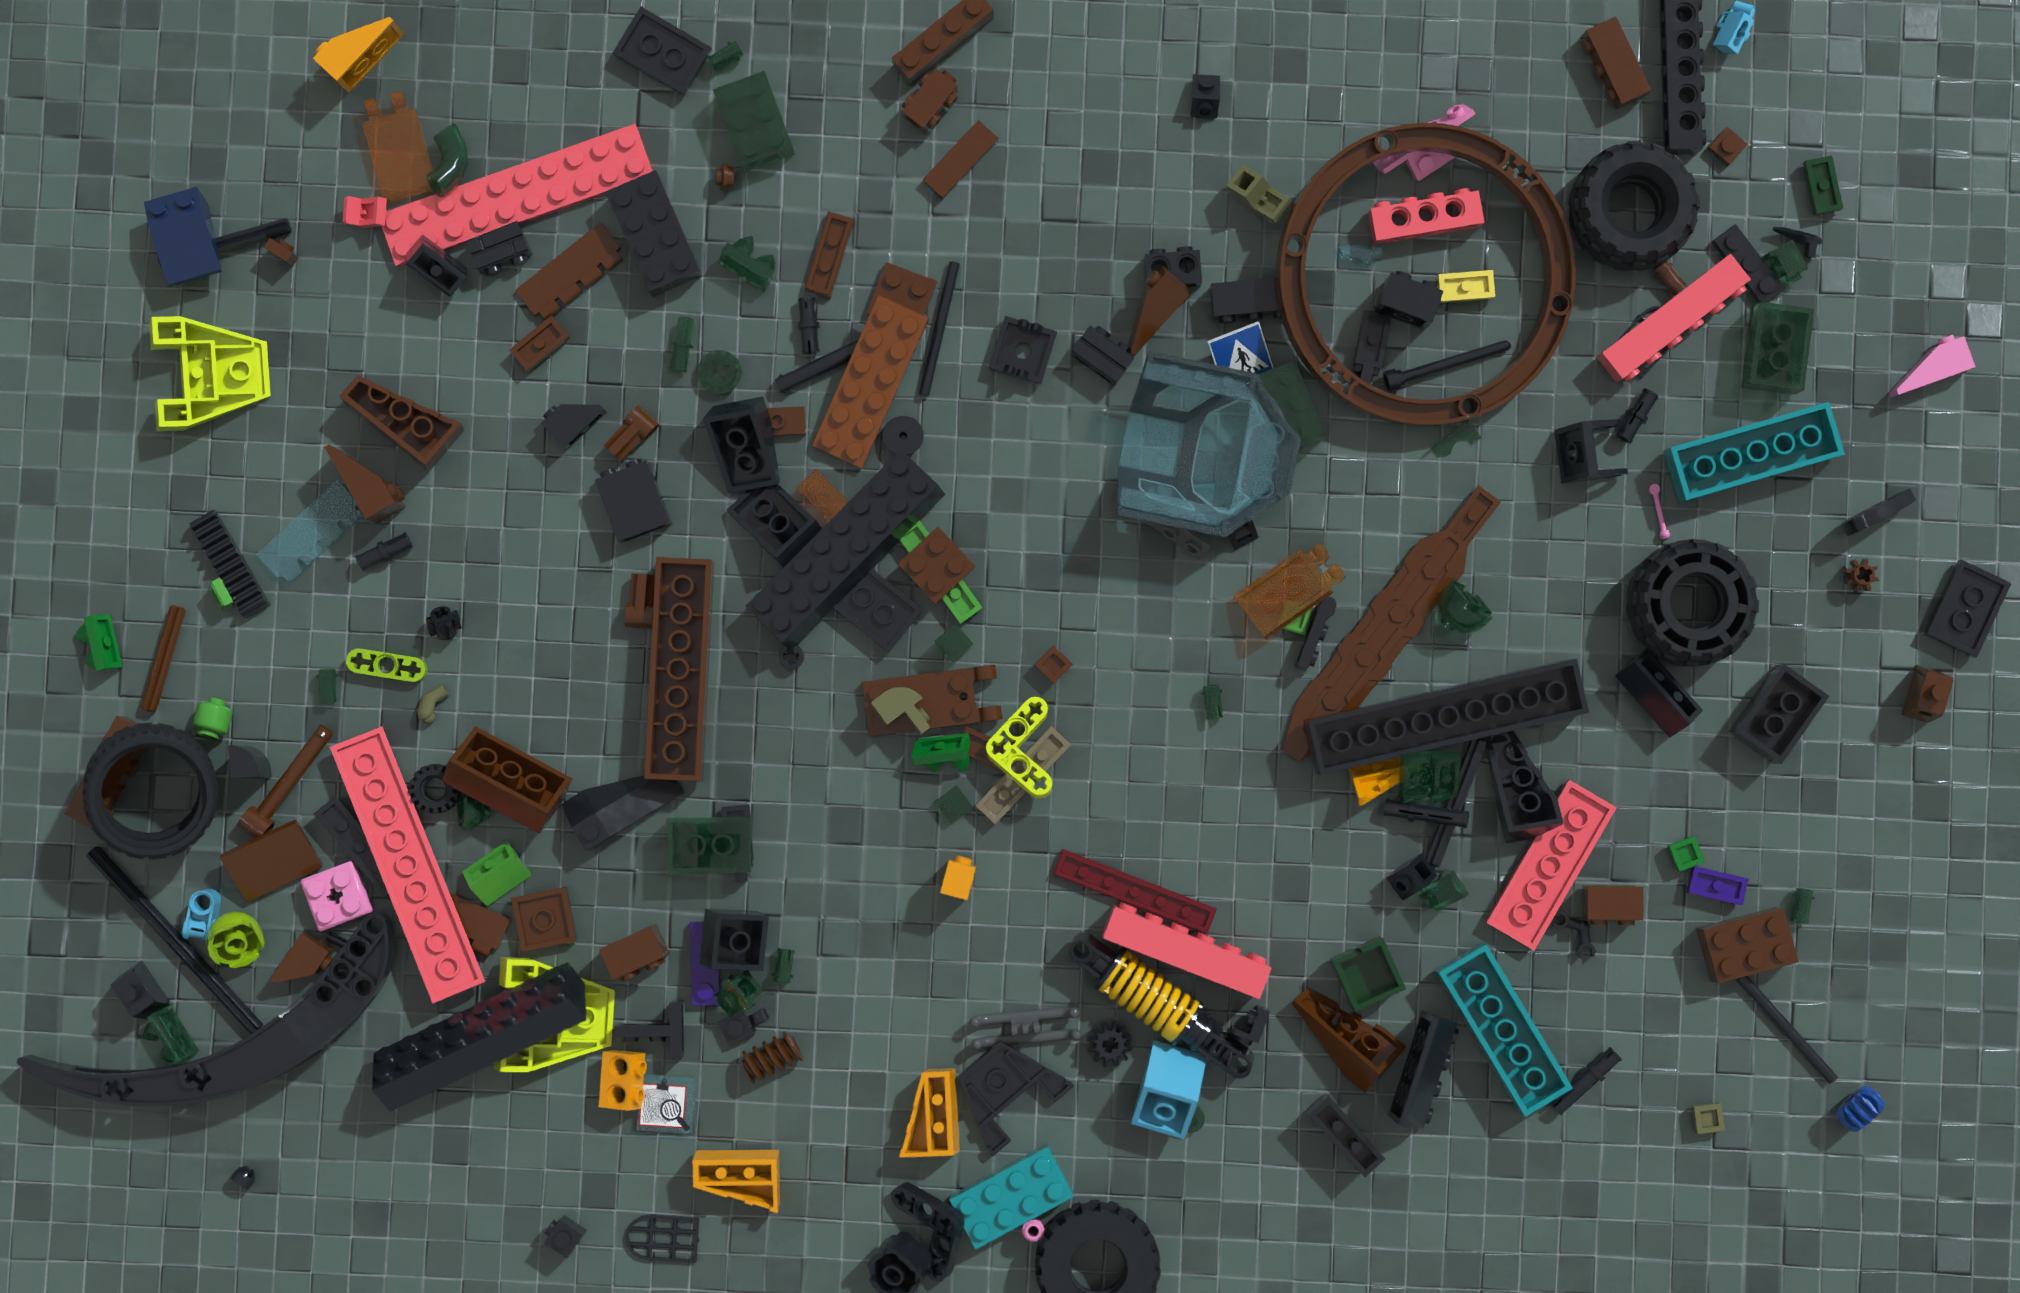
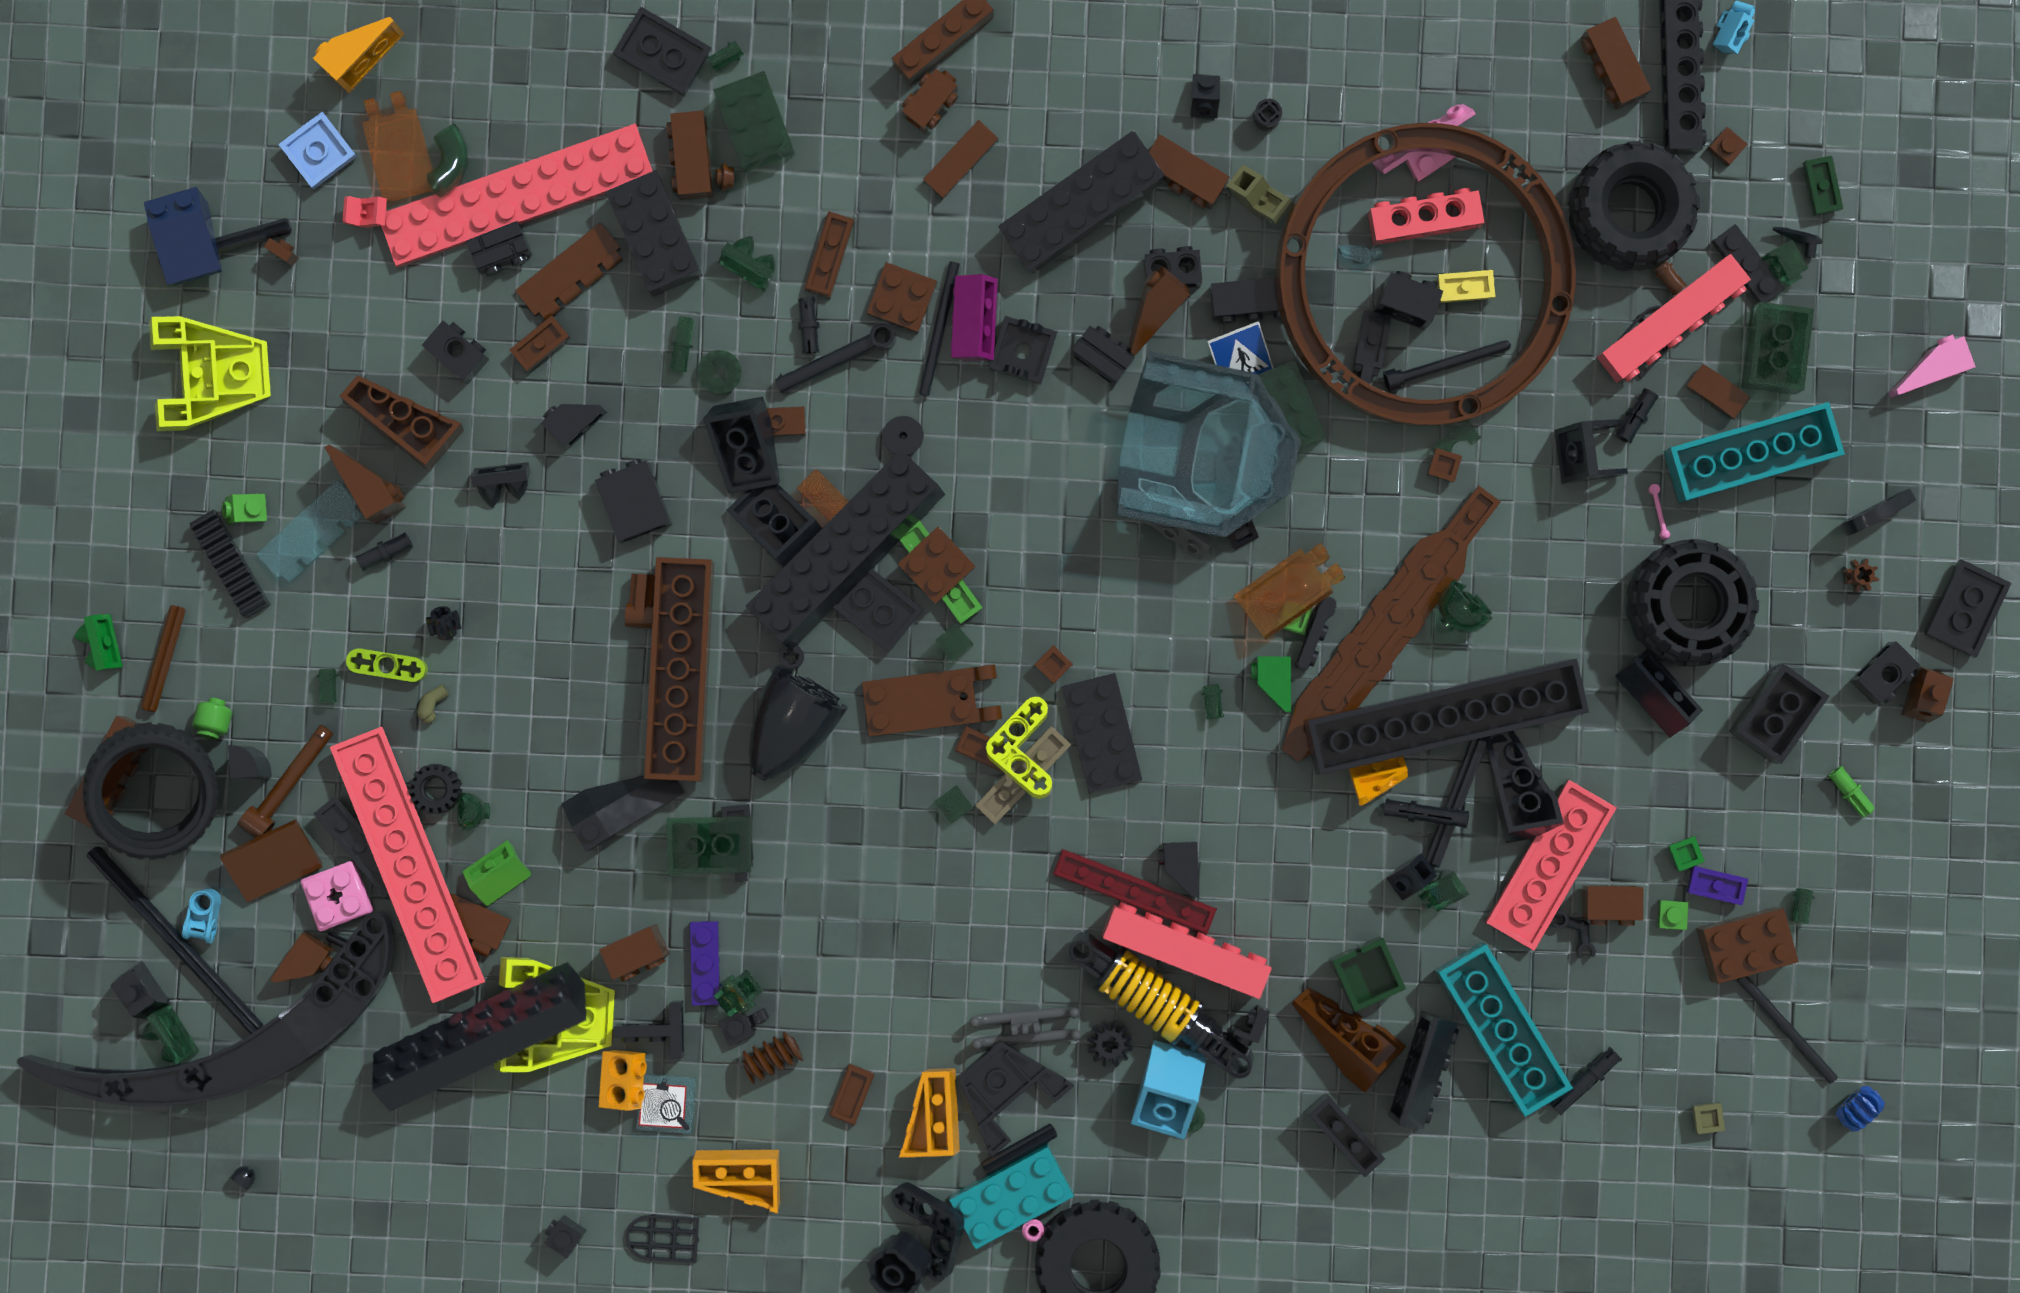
(220, 594): bright green tile -> none
(234, 939): lime cylinder -> none
(244, 508): none -> bright green bracket
(317, 150): none -> light blue plate
(436, 265): black brick -> none
(441, 343): none -> black brick
(489, 481): none -> black tile
(507, 779): reddish brown brick -> none
(544, 919): reddish brown plate -> none
(636, 428): reddish brown piece -> none
(690, 155): none -> reddish brown brick
(734, 939): black brick -> none
(783, 965): clear green pin -> none
(790, 722): none -> black cylinder
(852, 1094): none -> reddish brown tile
(870, 381): dark orange plate -> none
(899, 701): olive brick -> none
(940, 749): green tile -> none
(958, 877): light orange brick -> none
(974, 317): none -> magenta brick
(1019, 1149): none -> black axle
(1082, 202): none -> black brick
(1102, 732): none -> black plate
(1181, 864): none -> black slope
(1188, 173): none -> reddish brown brick
(1266, 120): none -> black wheel
(1273, 678): none -> green slope
(1429, 775): clear green slope -> none
(1444, 465): none -> reddish brown plate
(1672, 914): none -> bright green plate
(1718, 391): none -> reddish brown slope
(1851, 791): none -> bright green axle
(1870, 679): none -> black brick

